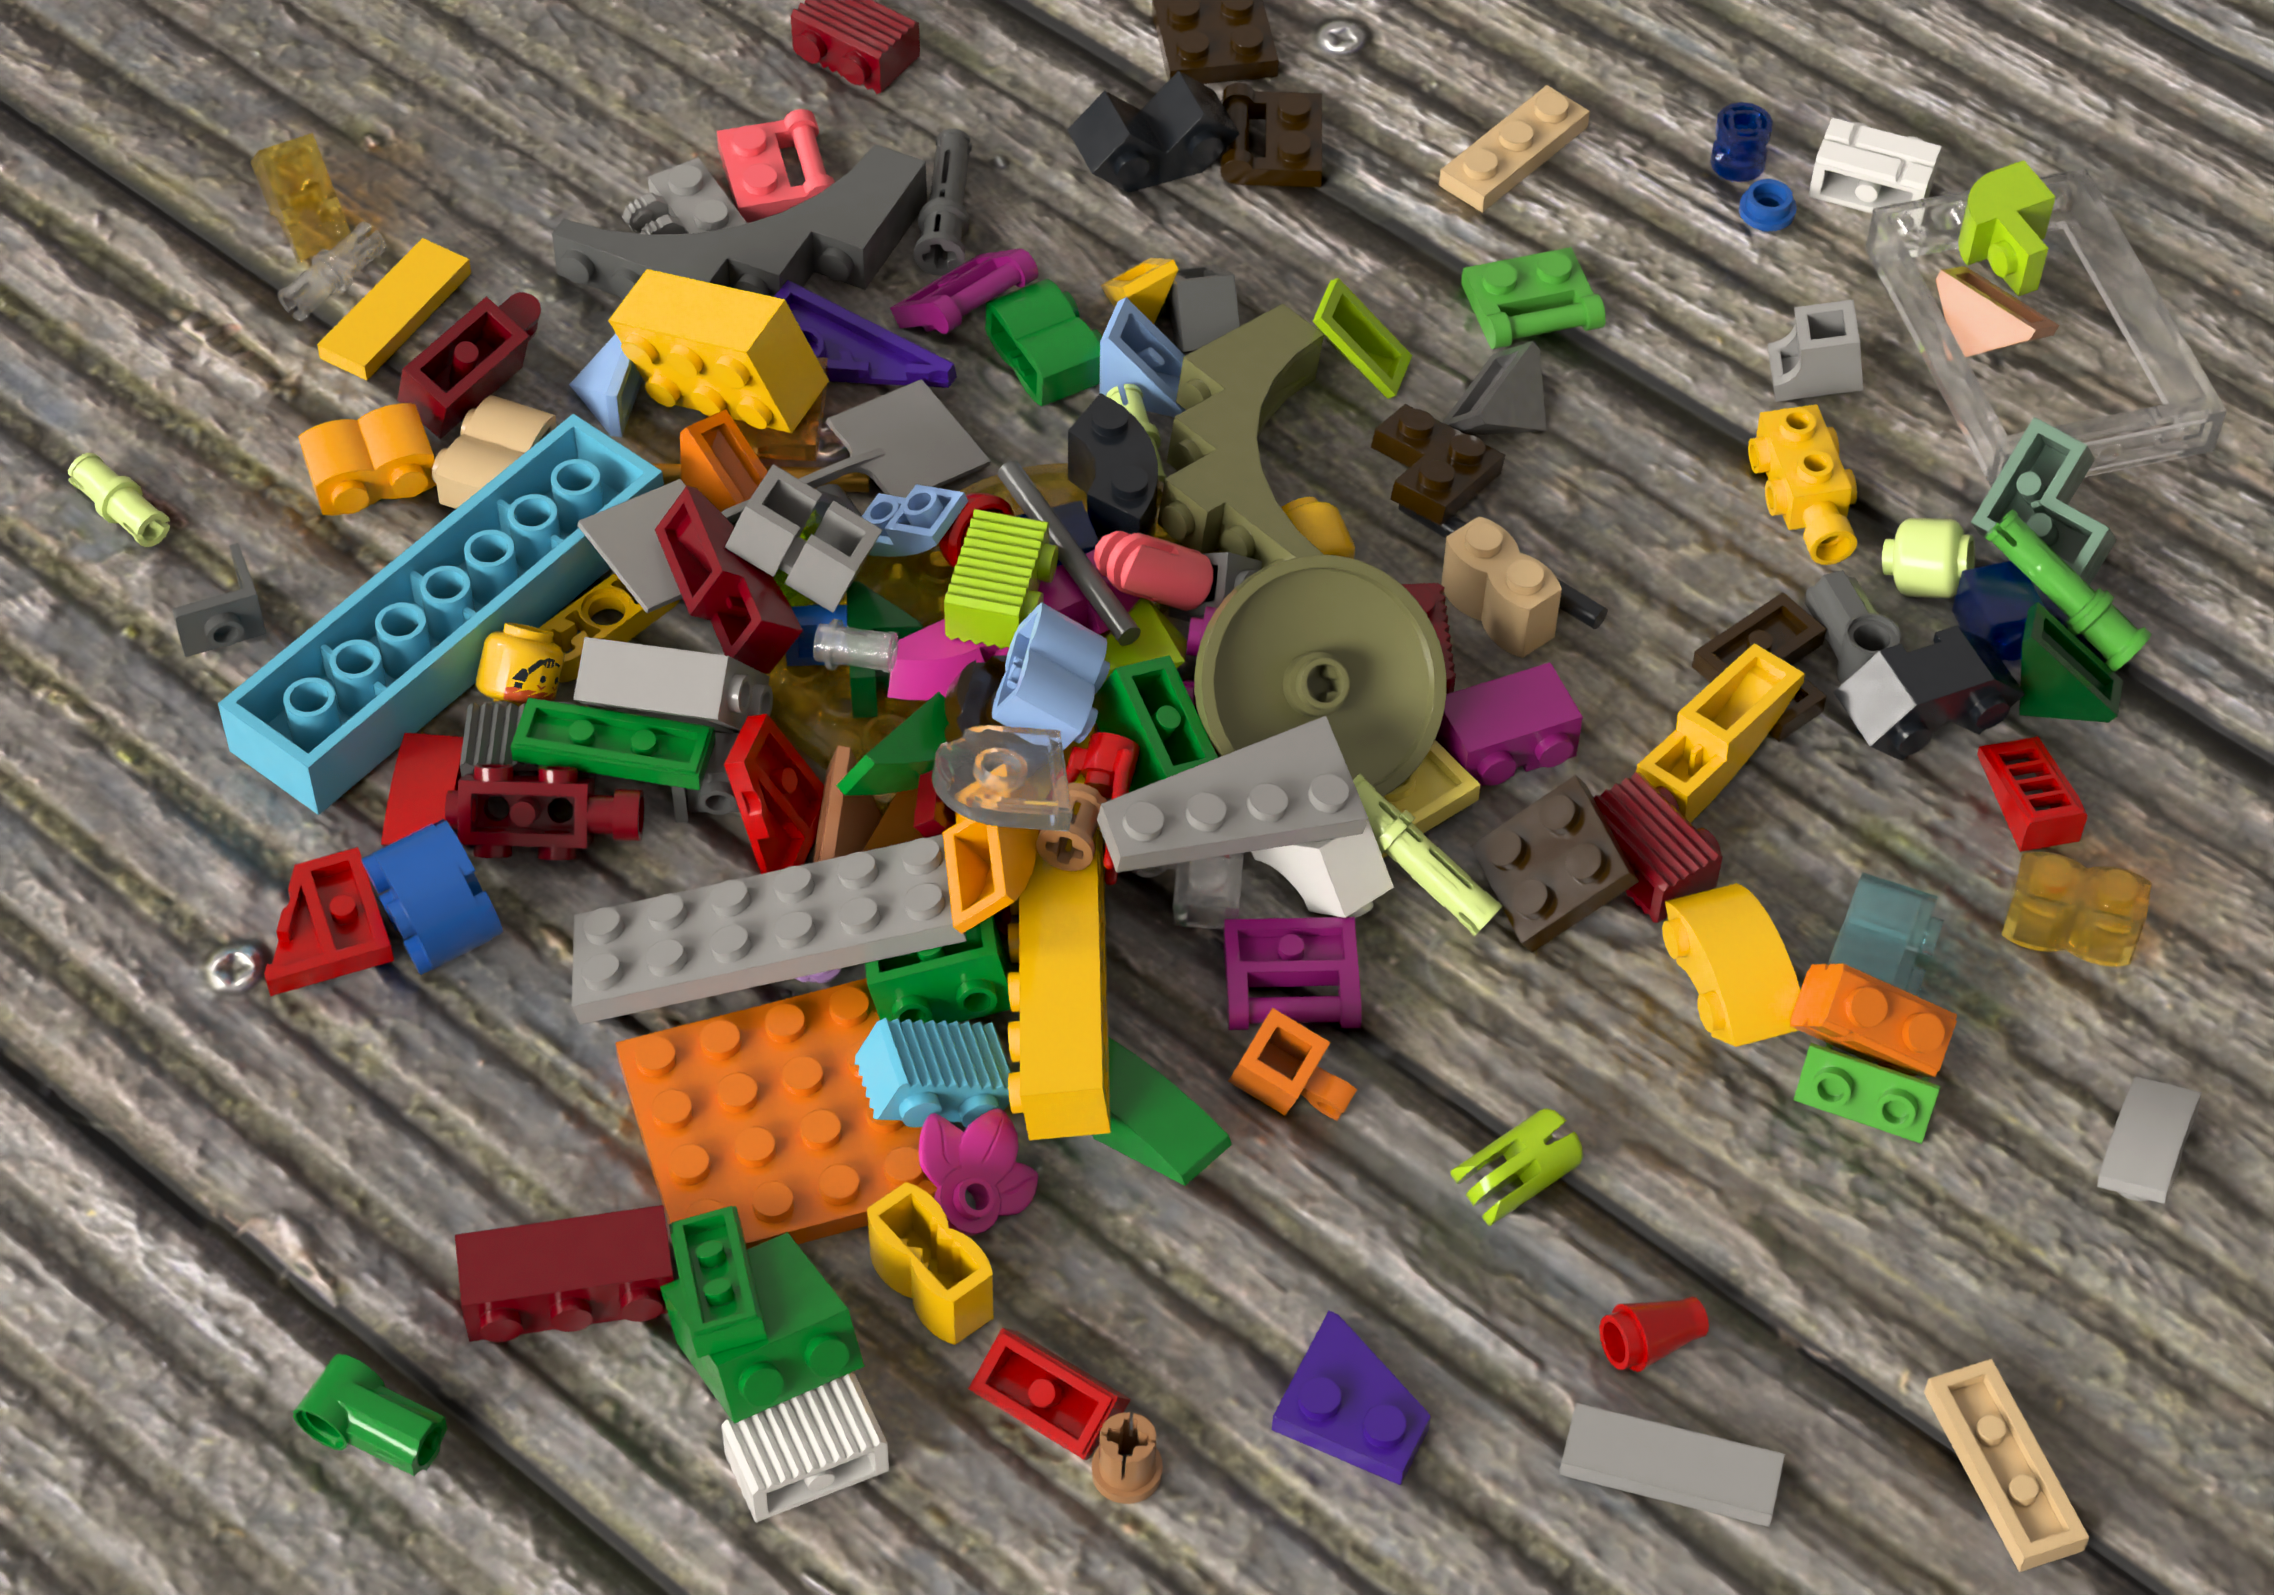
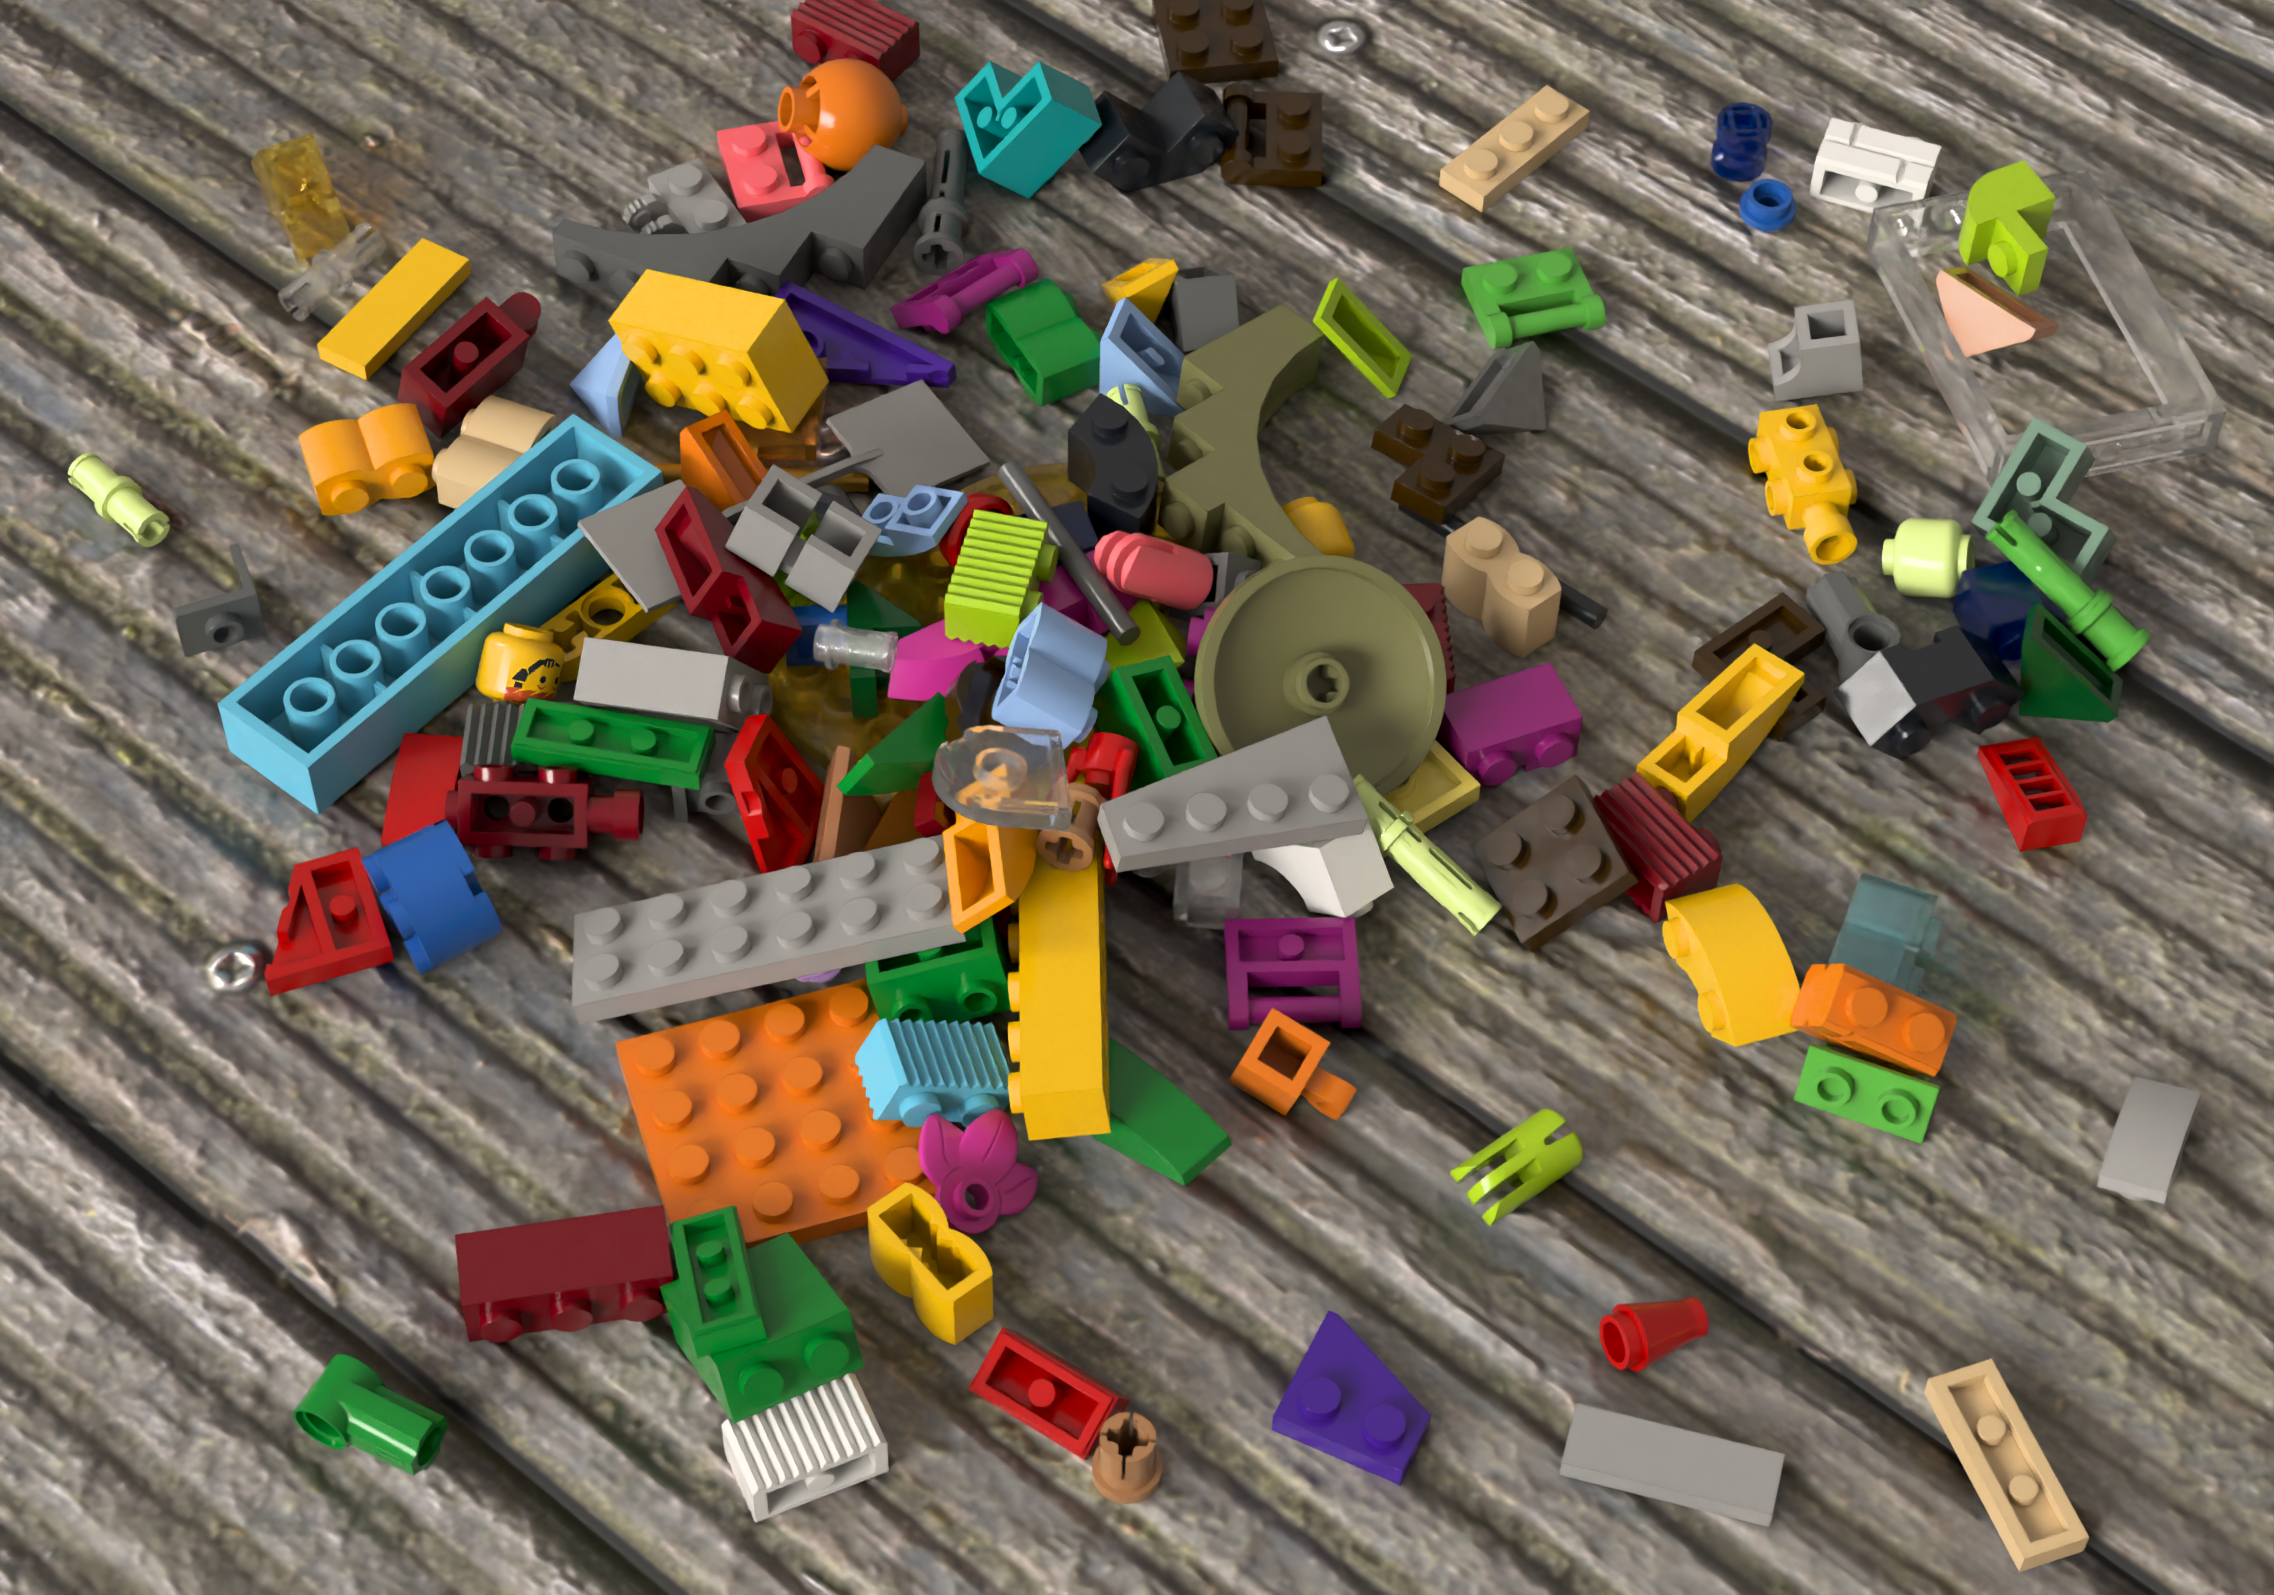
(844, 112): none -> orange brick
(1025, 124): none -> teal brick
(2076, 909): clear yellow brick -> none

